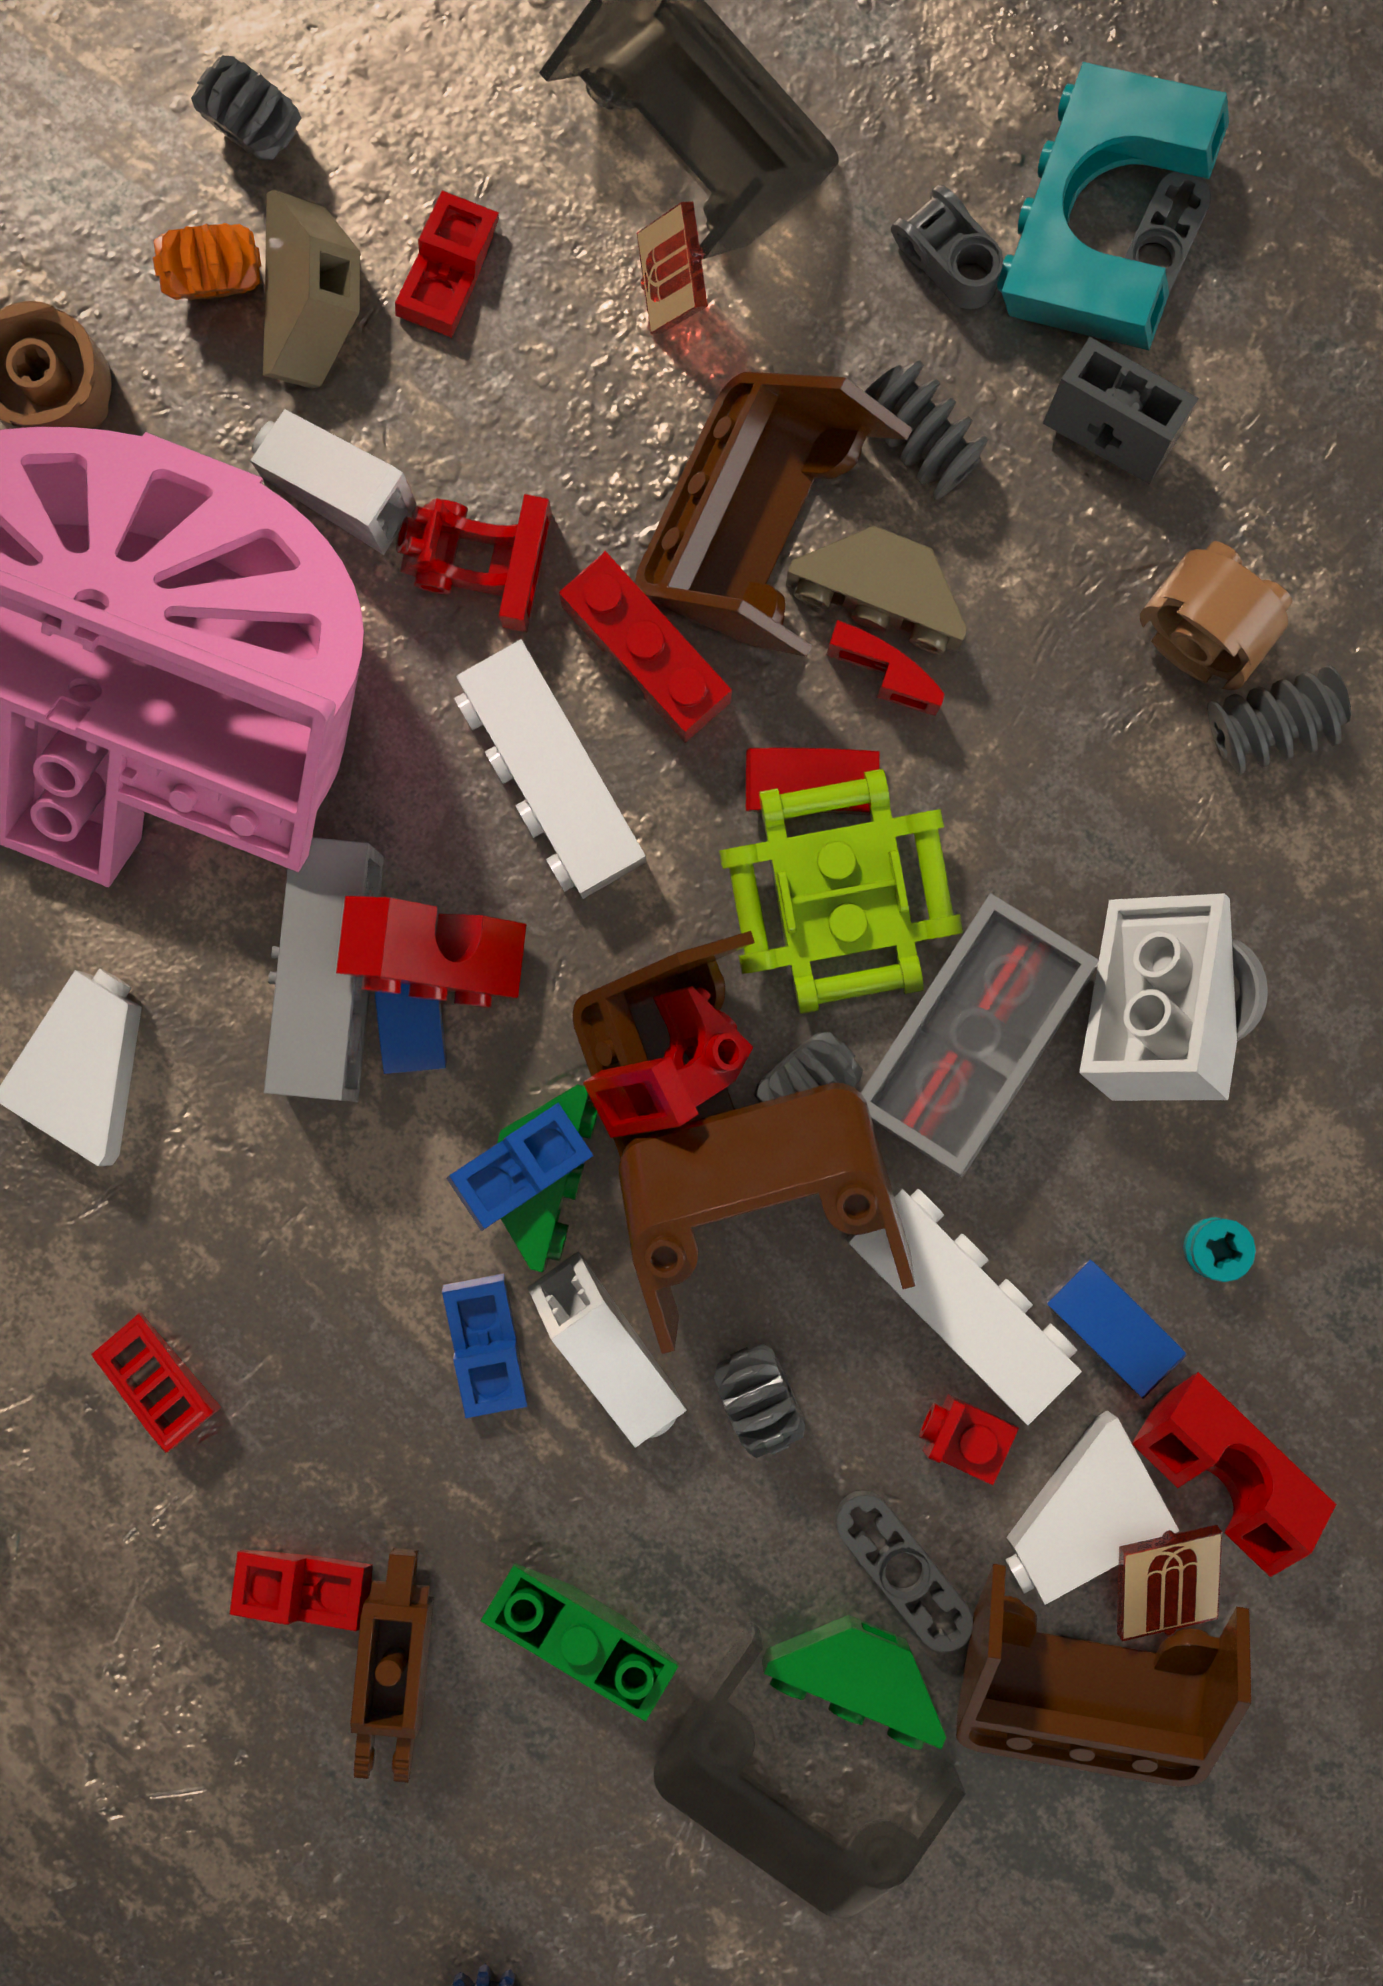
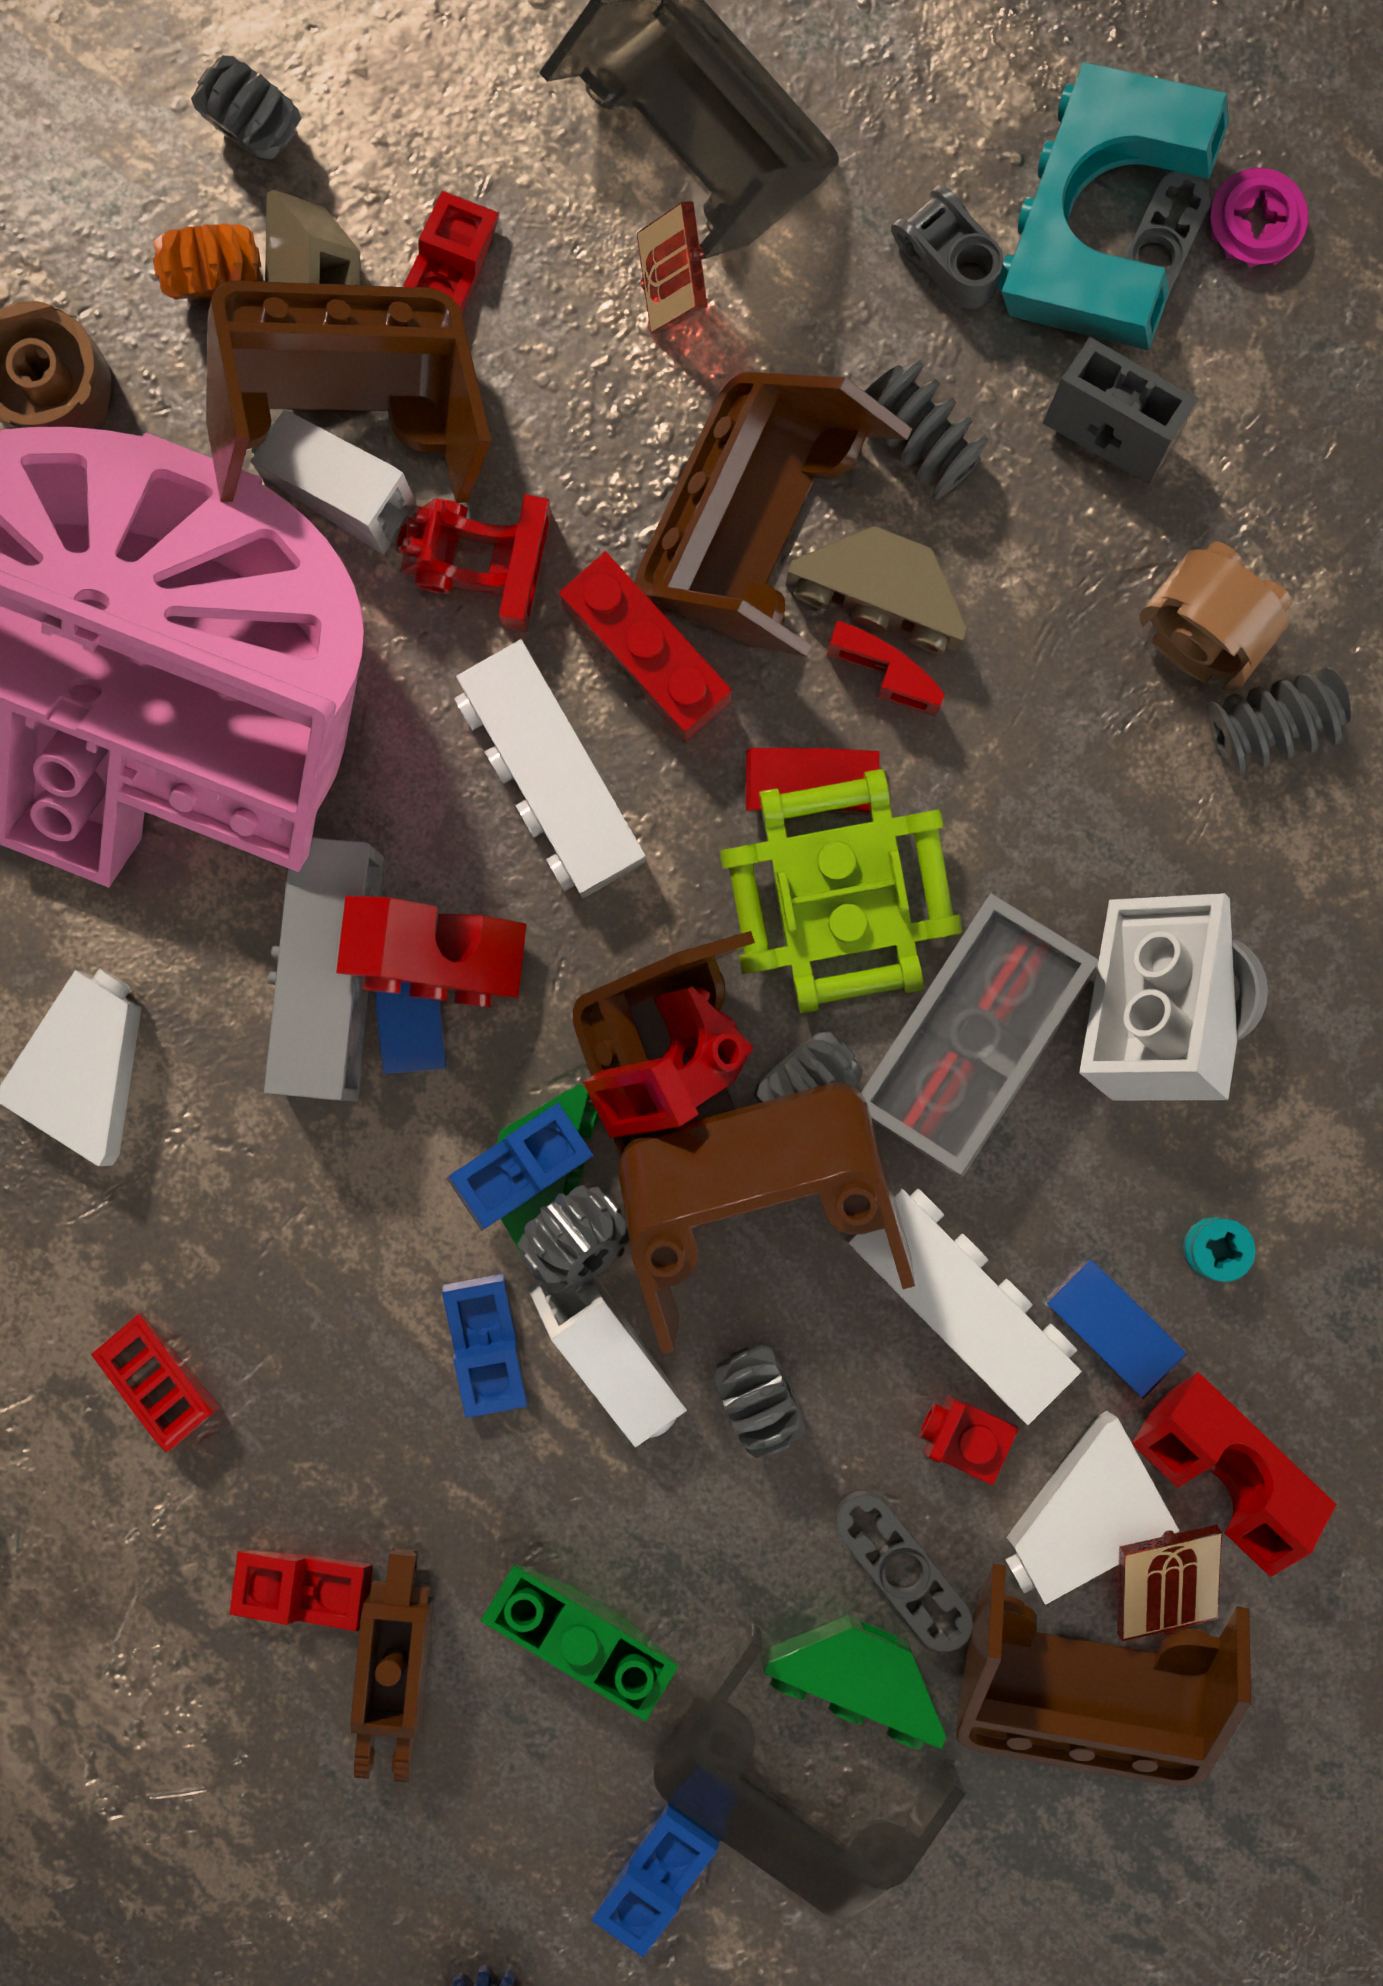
(345, 353): none -> reddish brown windscreen
(574, 1239): none -> dark grey gear
(655, 1880): none -> blue slope
(1280, 202): none -> dark pink gear

